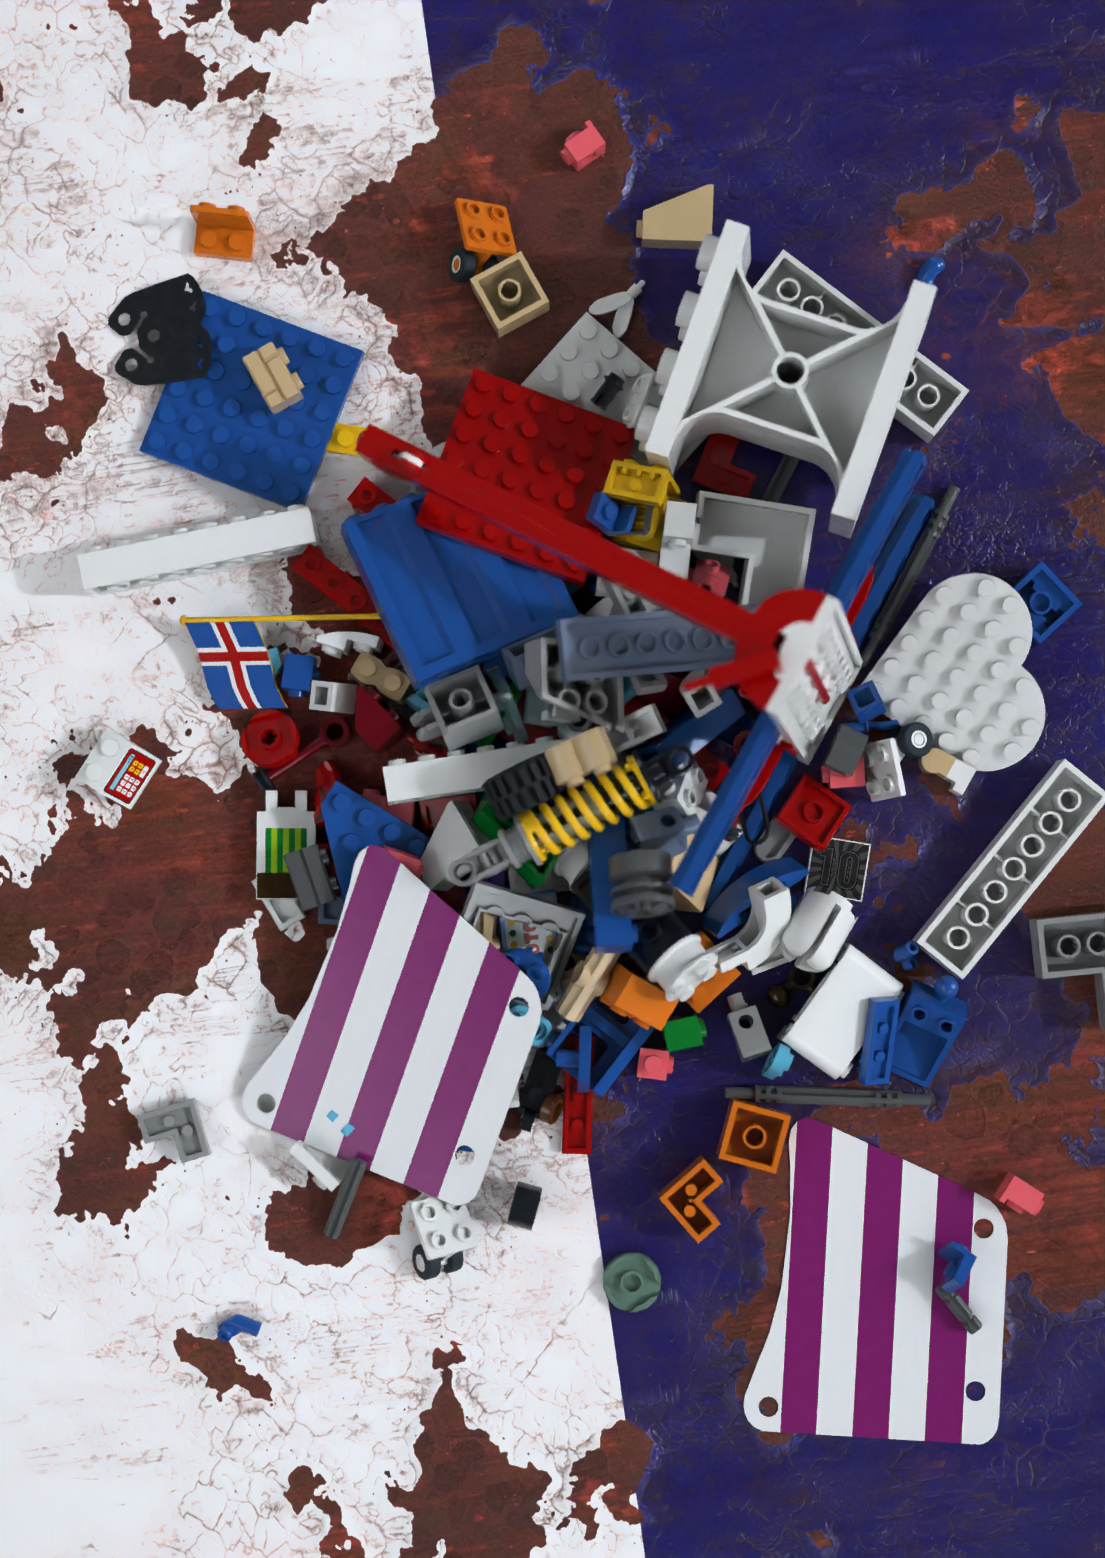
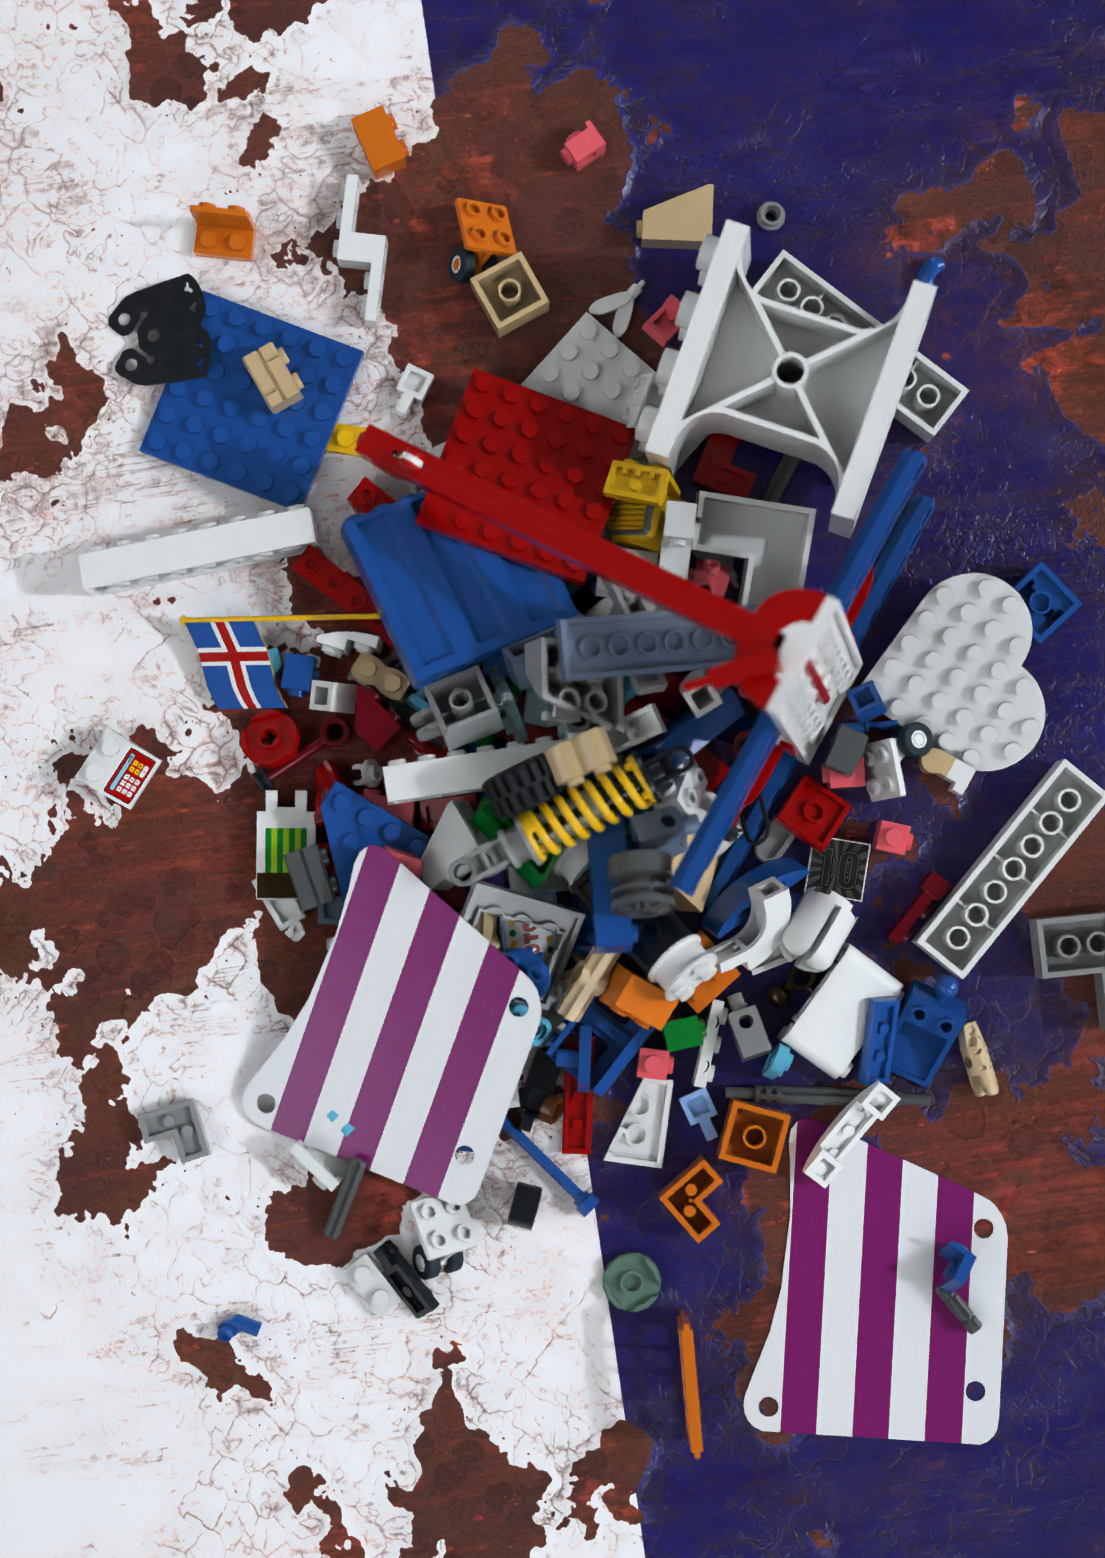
(361, 250): none -> white bracket
(370, 772): none -> white plate
(372, 1285): none -> white plate
(379, 142): none -> orange brick
(405, 1280): none -> black hinge
(413, 386): none -> white plate
(583, 1200): none -> blue piece
(607, 391): black pin -> none
(609, 515): blue bracket -> none
(644, 1126): none -> white wing
(662, 323): none -> coral bracket
(689, 1382): none -> orange piece
(699, 1109): none -> light blue plate
(704, 1070): none -> white plate
(774, 208): none -> light grey plate
(846, 1131): none -> white slope
(892, 838): none -> coral brick
(905, 954): blue arm -> none
(908, 575): dark grey axle -> none
(931, 889): none -> dark red plate
(977, 1060): none -> tan hinge
(1020, 1195): coral brick -> none

